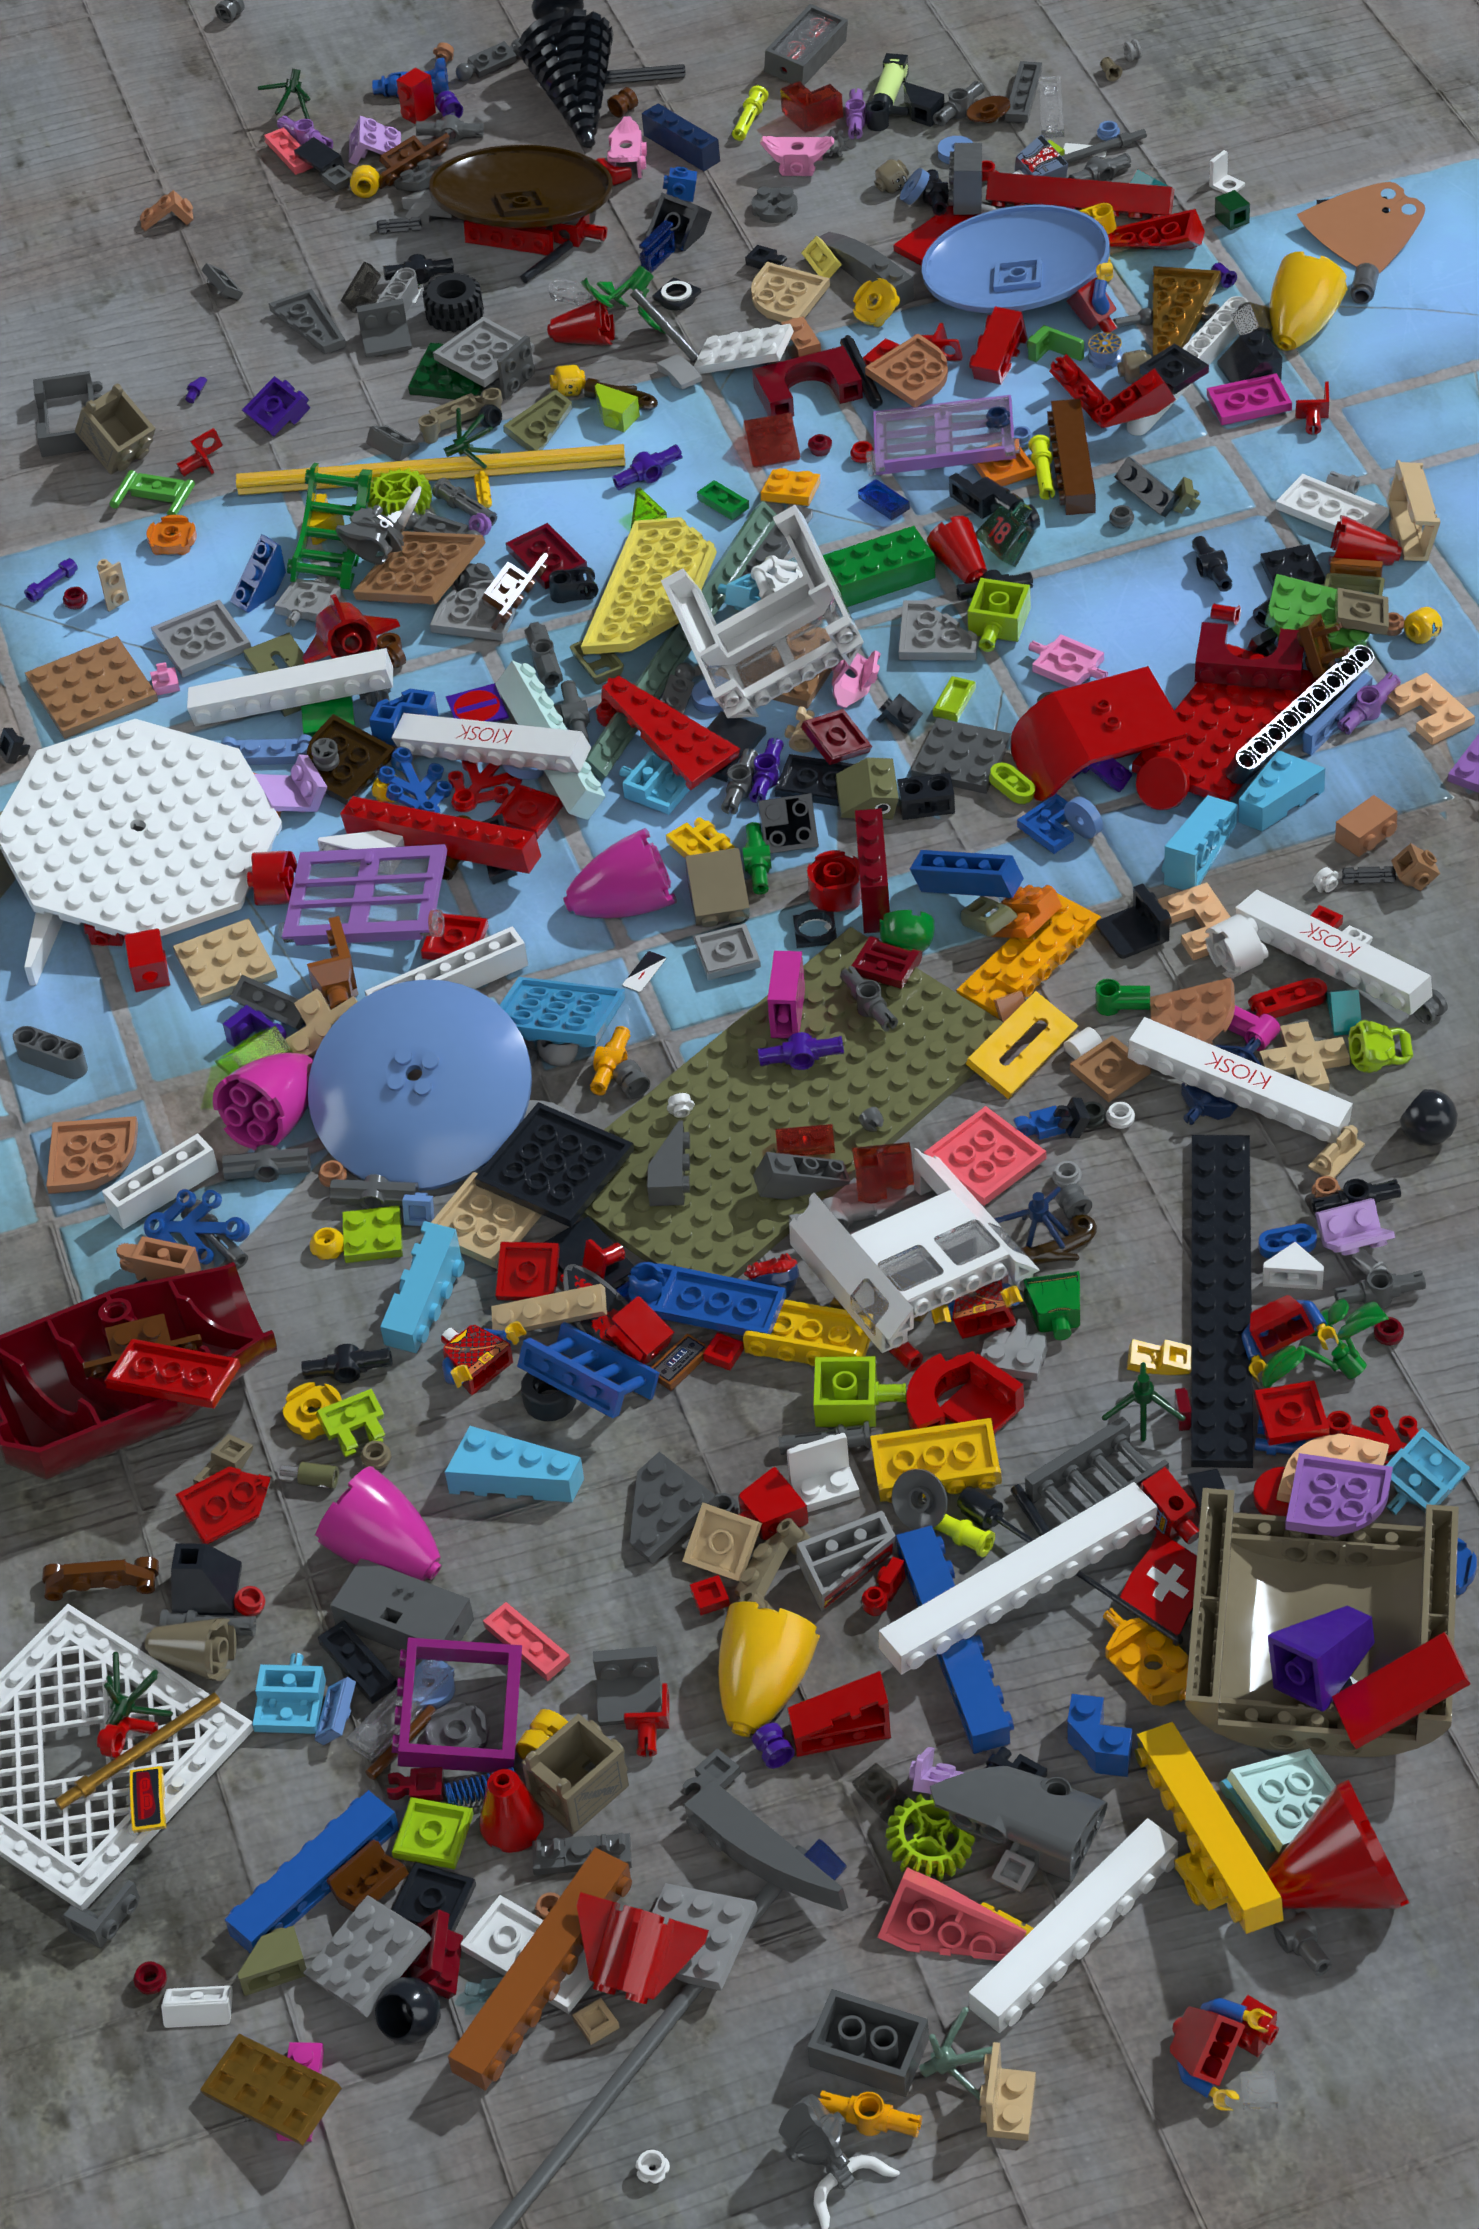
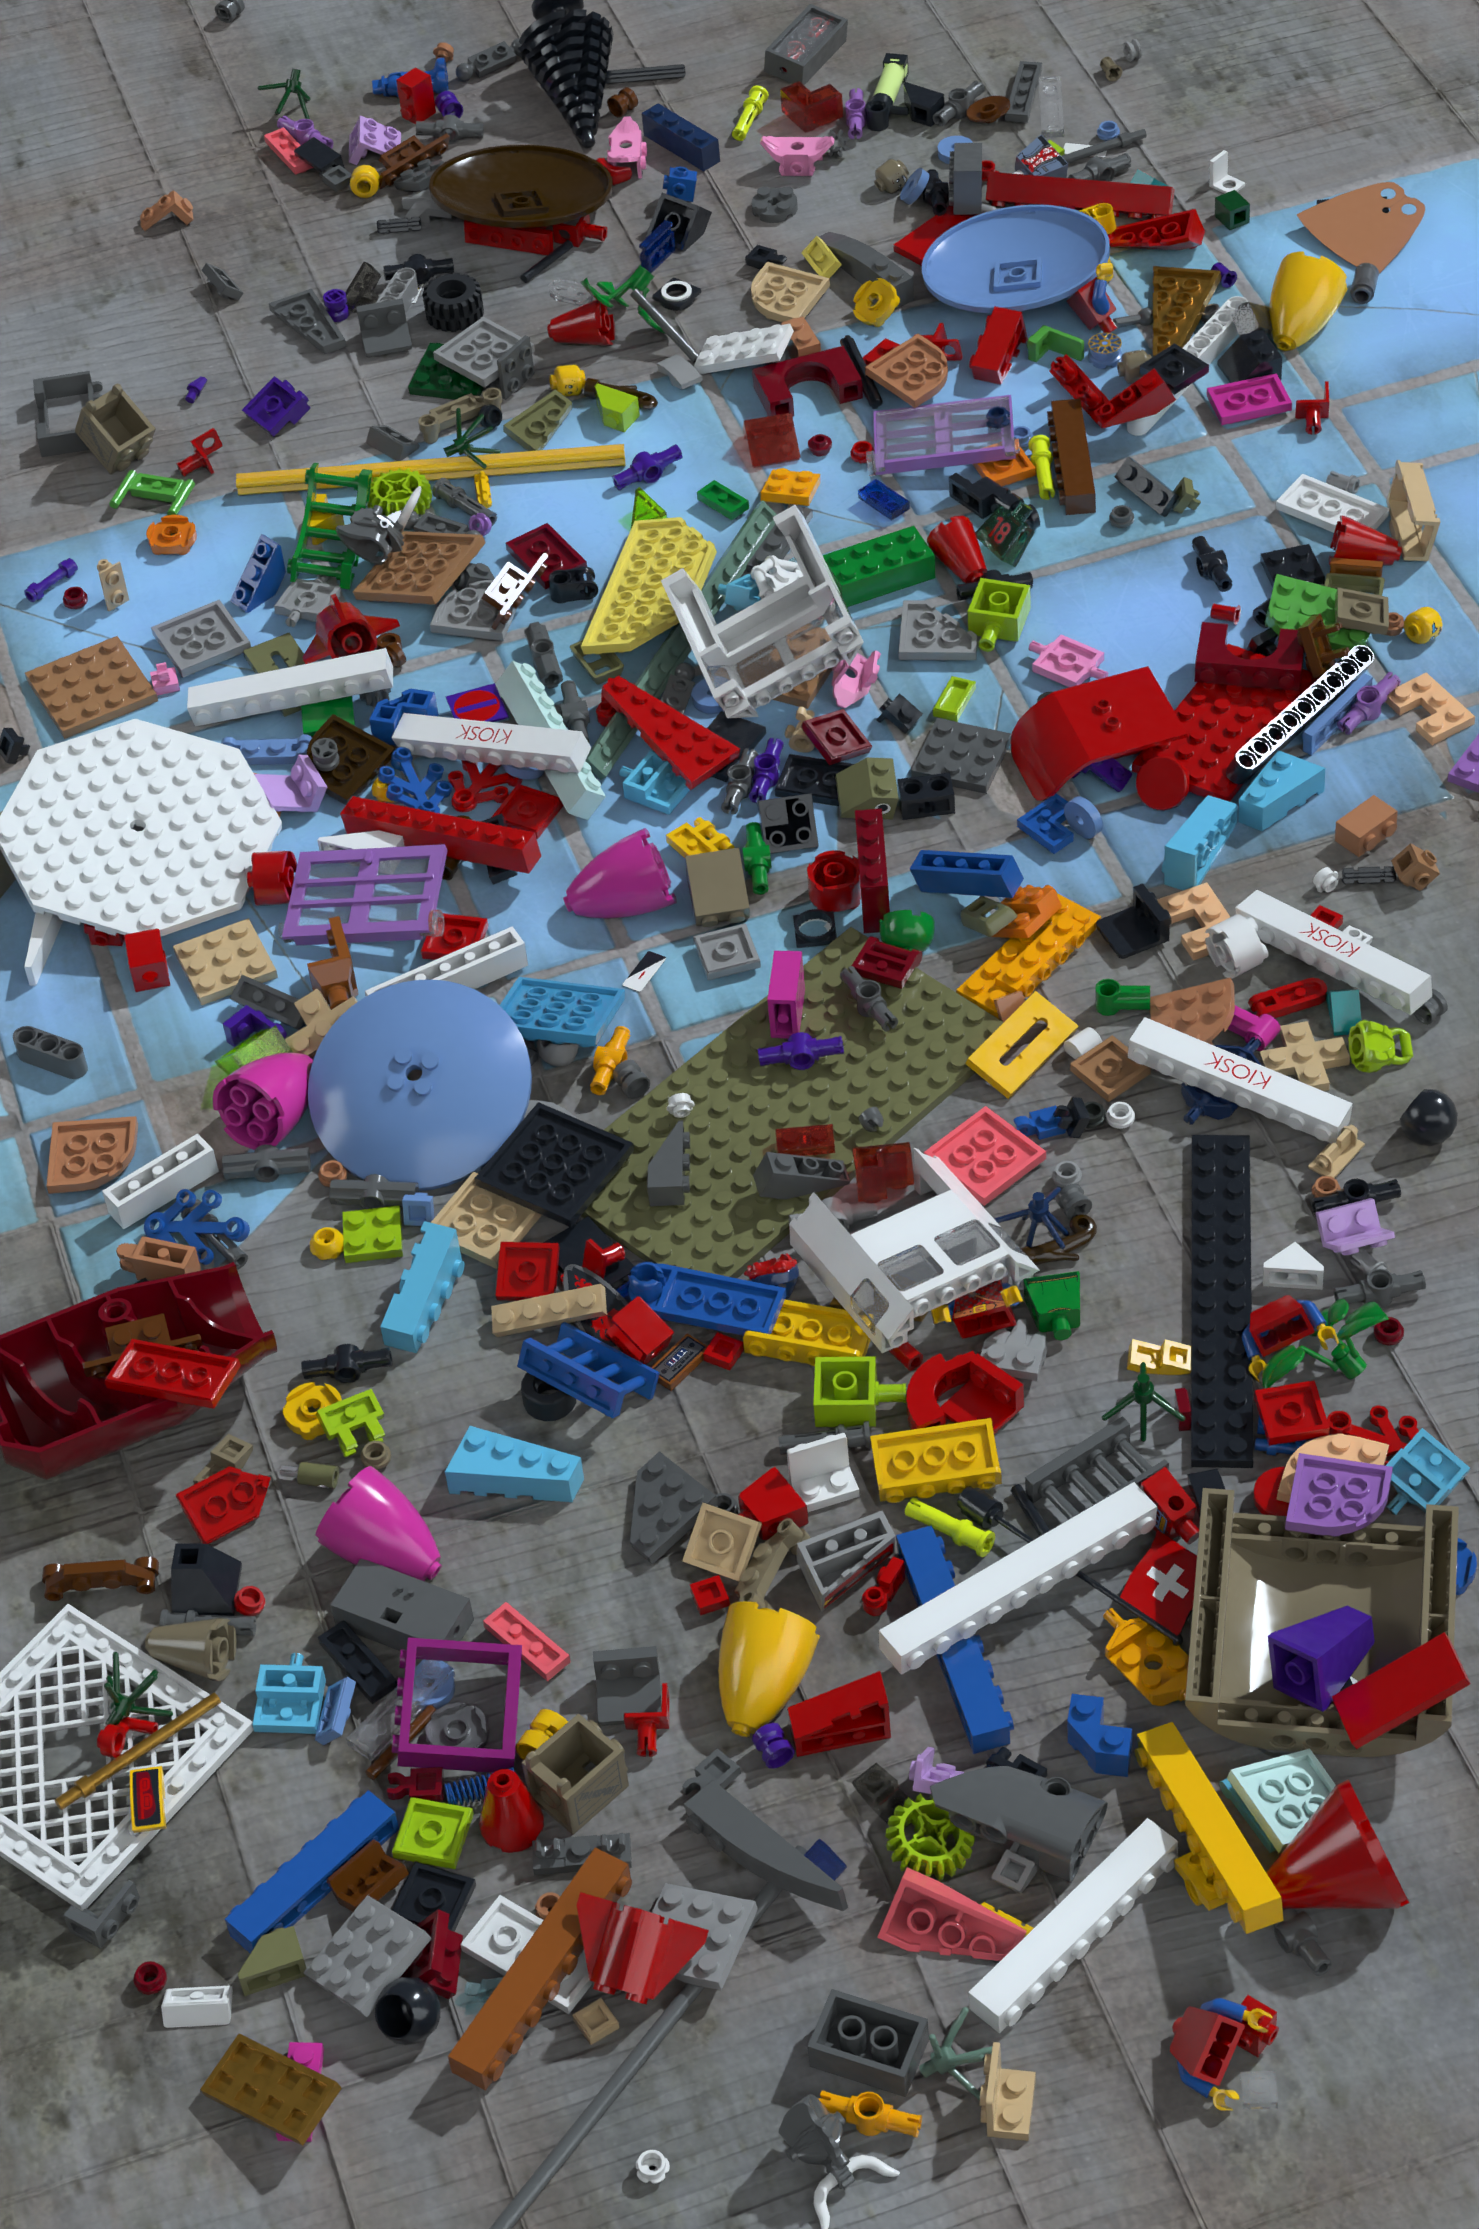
(335, 303): none -> dark purple wheel
(478, 1354): torso -> none
(909, 1502): dark grey dish -> none
(1012, 783): lime plate -> none
(1277, 1239): blue plate -> none

